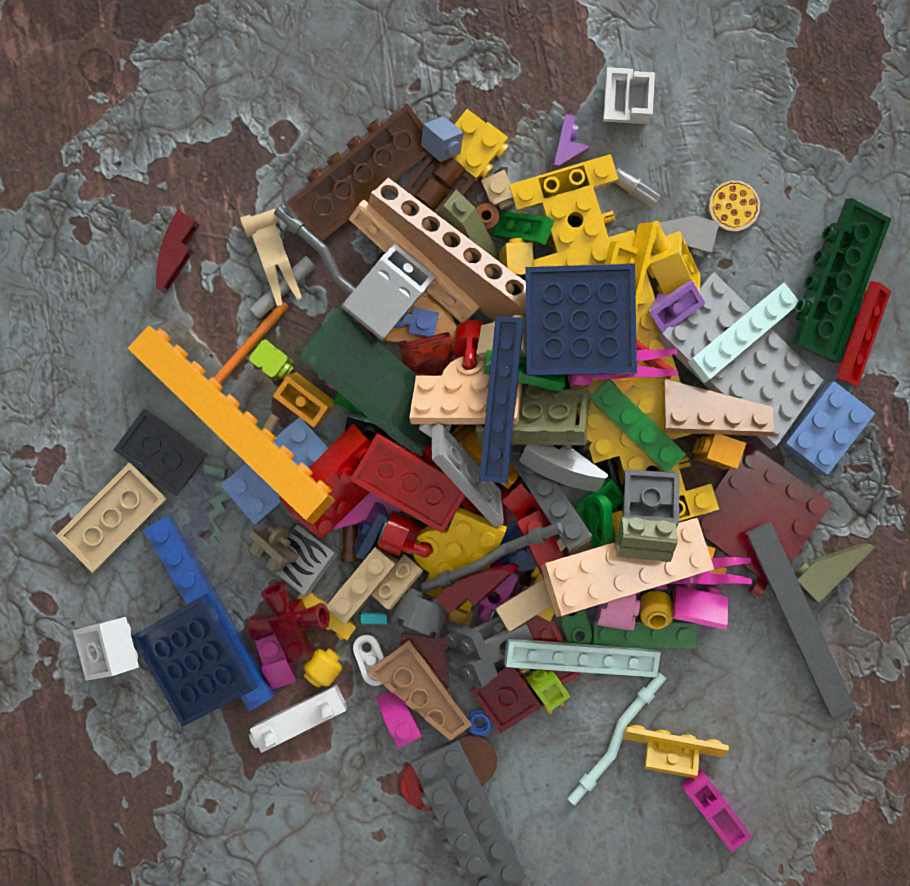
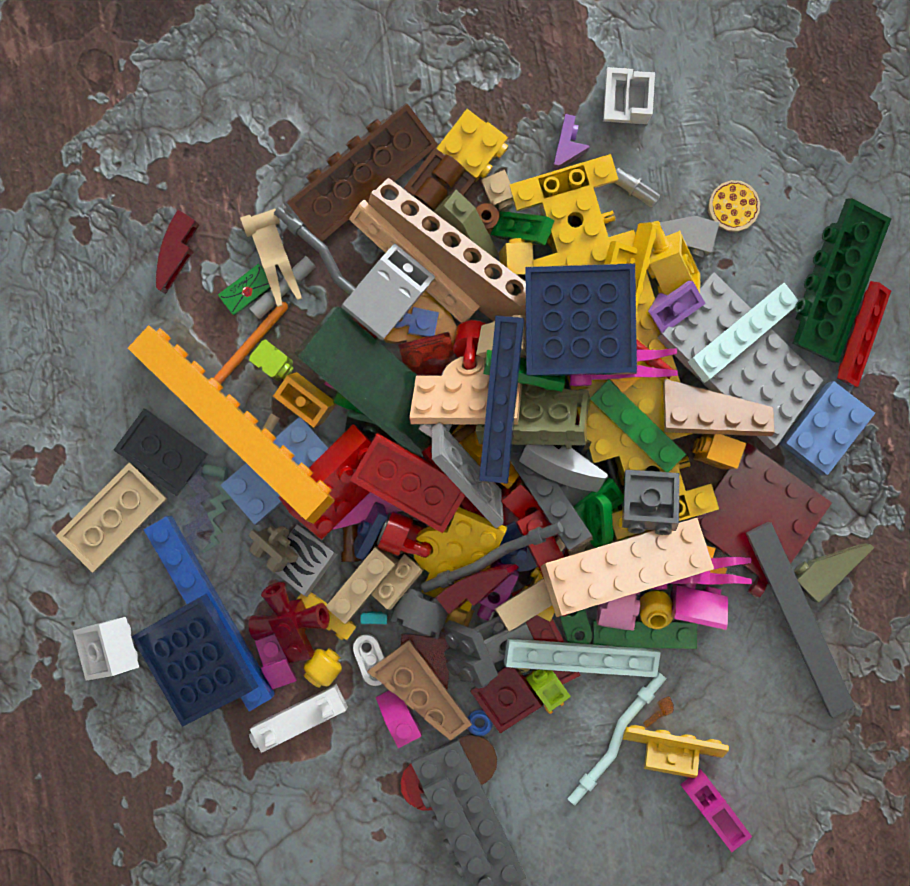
(245, 290): none -> green tile
(442, 138): sand blue brick -> none
(646, 539): olive brick -> none
(666, 707): none -> clear orange hand

